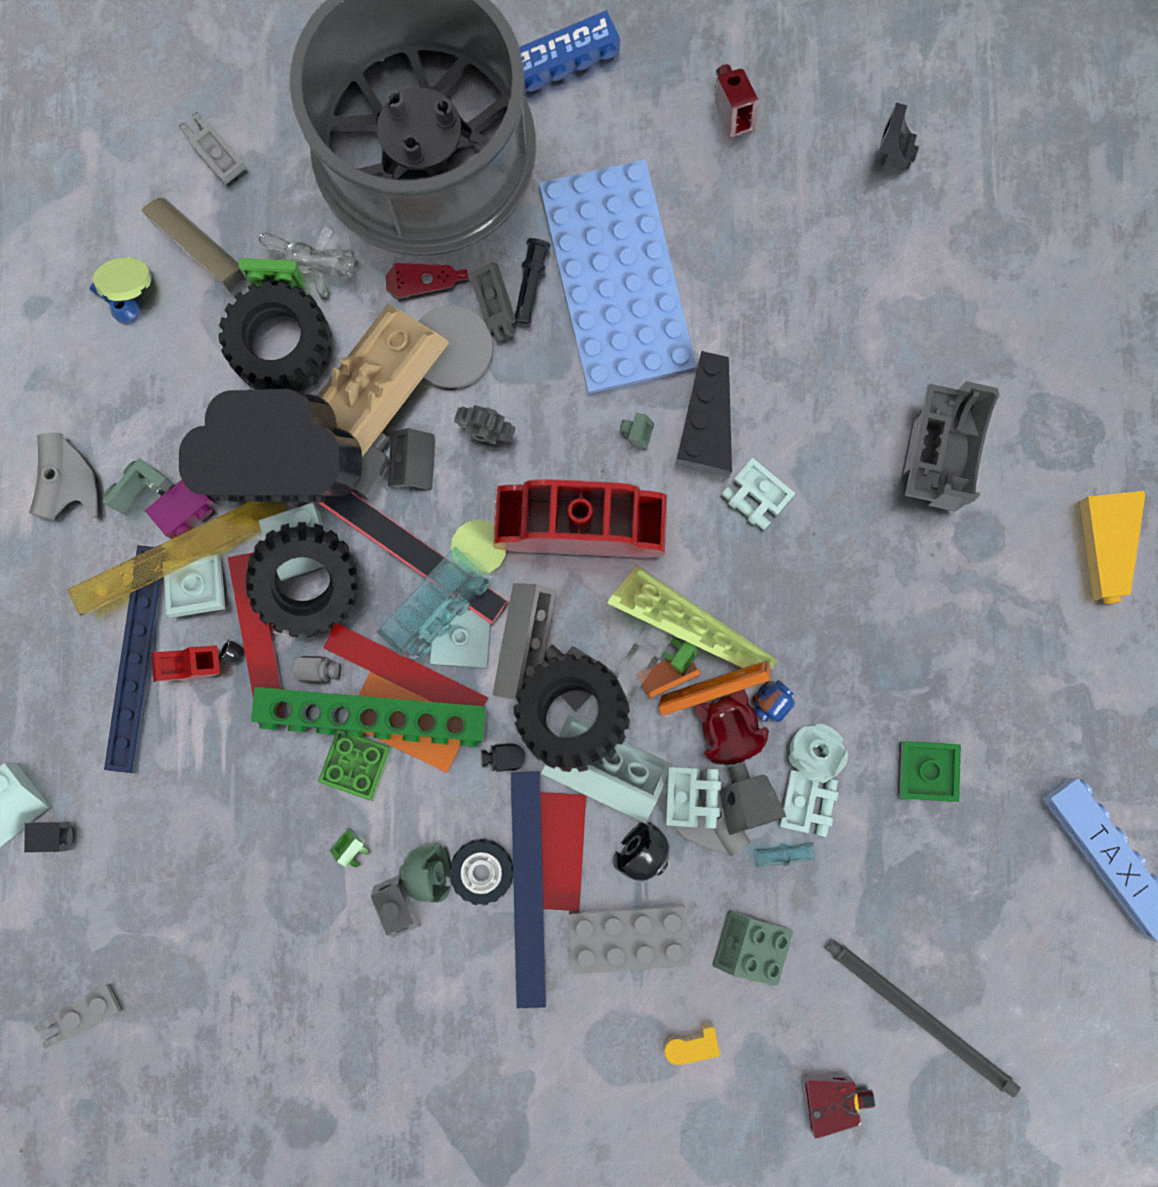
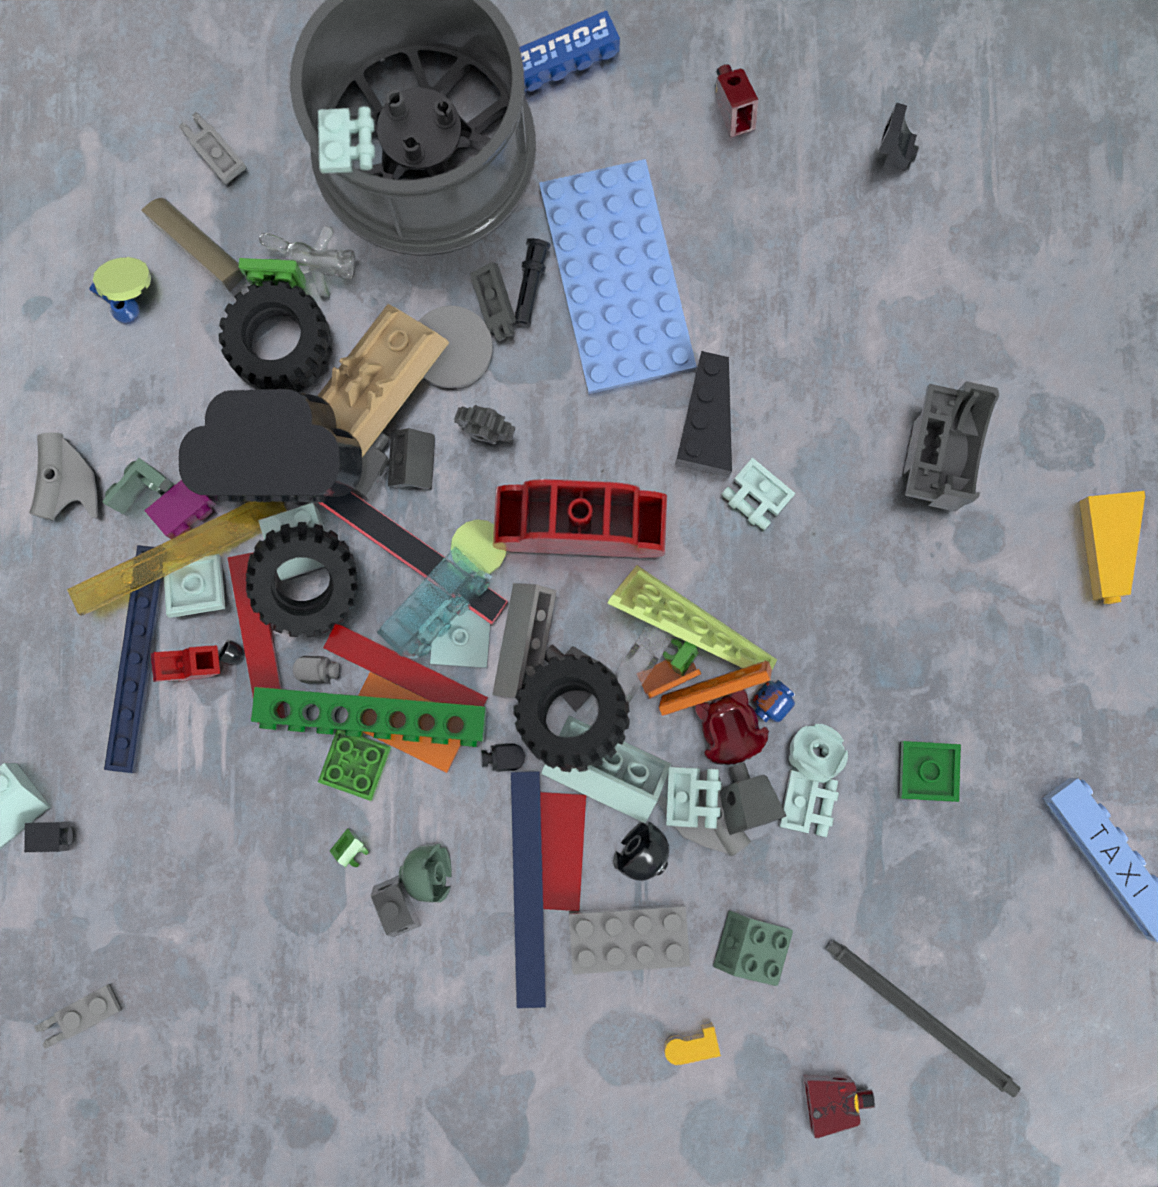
(335, 140): none -> light aqua plate
(413, 276): dark red piece -> none
(481, 890): black wheel -> none
(638, 430): sand green tile -> none
(784, 855): clear light blue pin -> none

